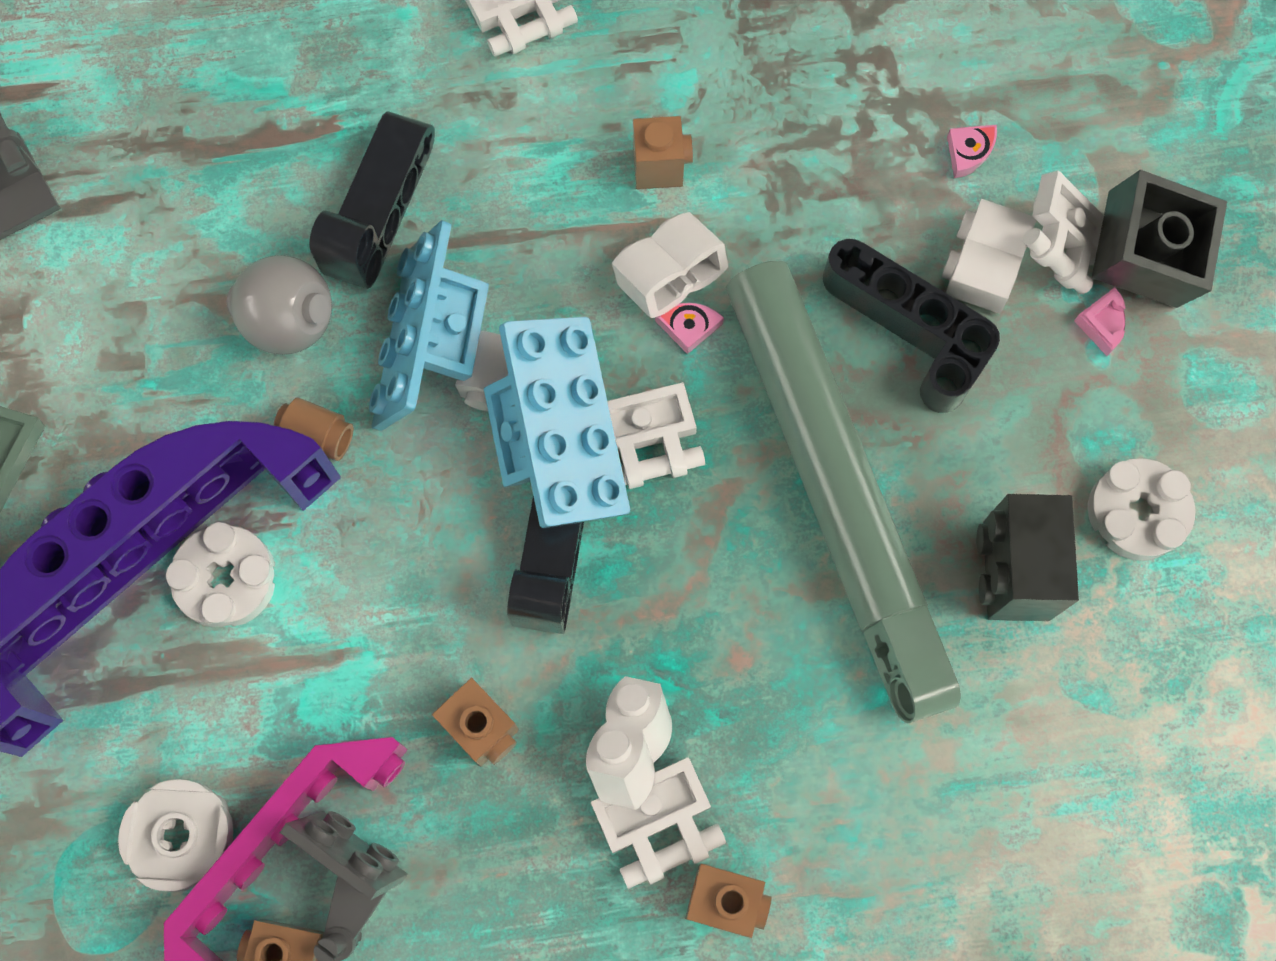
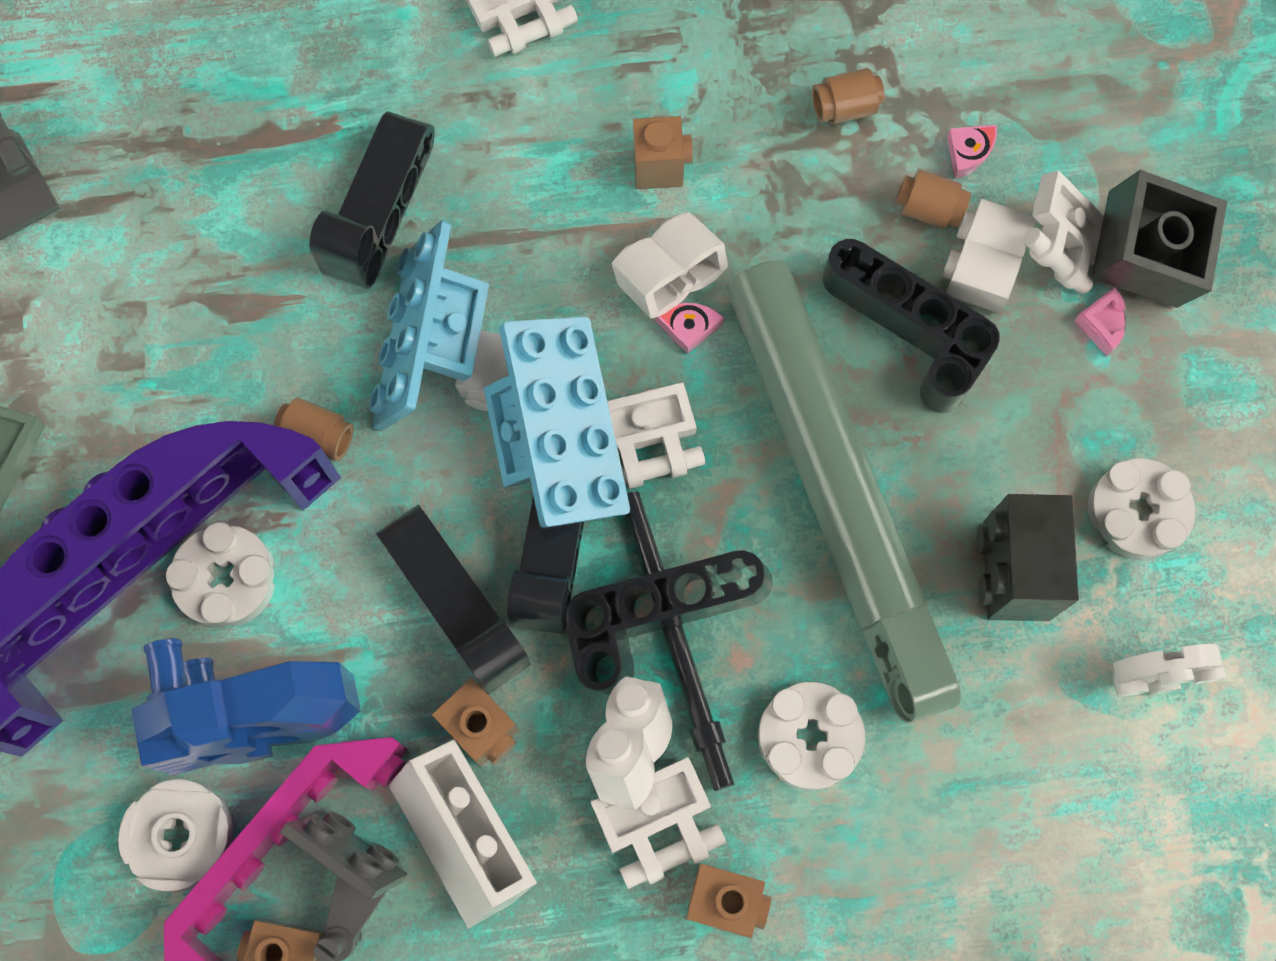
(235, 720): none -> blue brick
(280, 304): light grey brick -> none
(454, 599): none -> black beam
(461, 833): none -> white brick
(668, 611): none -> black beam
(707, 734): none -> black bar
(834, 715): none -> white plate
(848, 96): none -> medium nougat brick
(933, 199): none -> medium nougat brick
(1167, 671): none -> white plate

